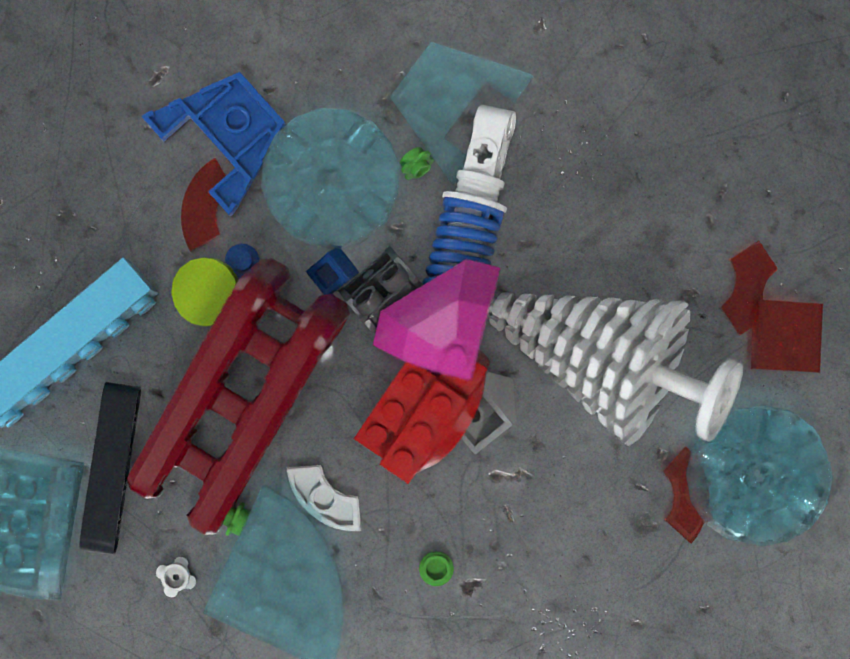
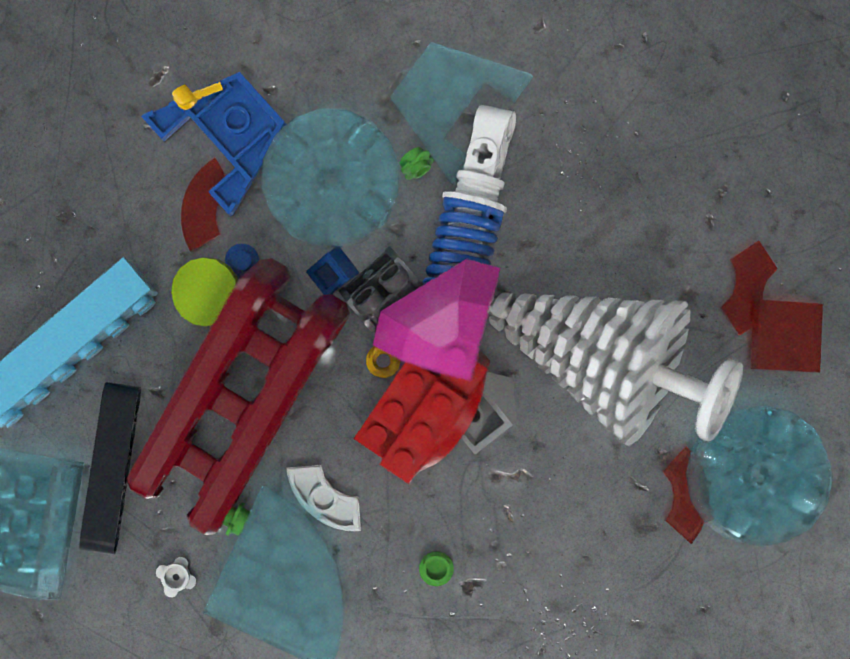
(186, 99): none -> yellow hand
(371, 362): none -> yellow plate

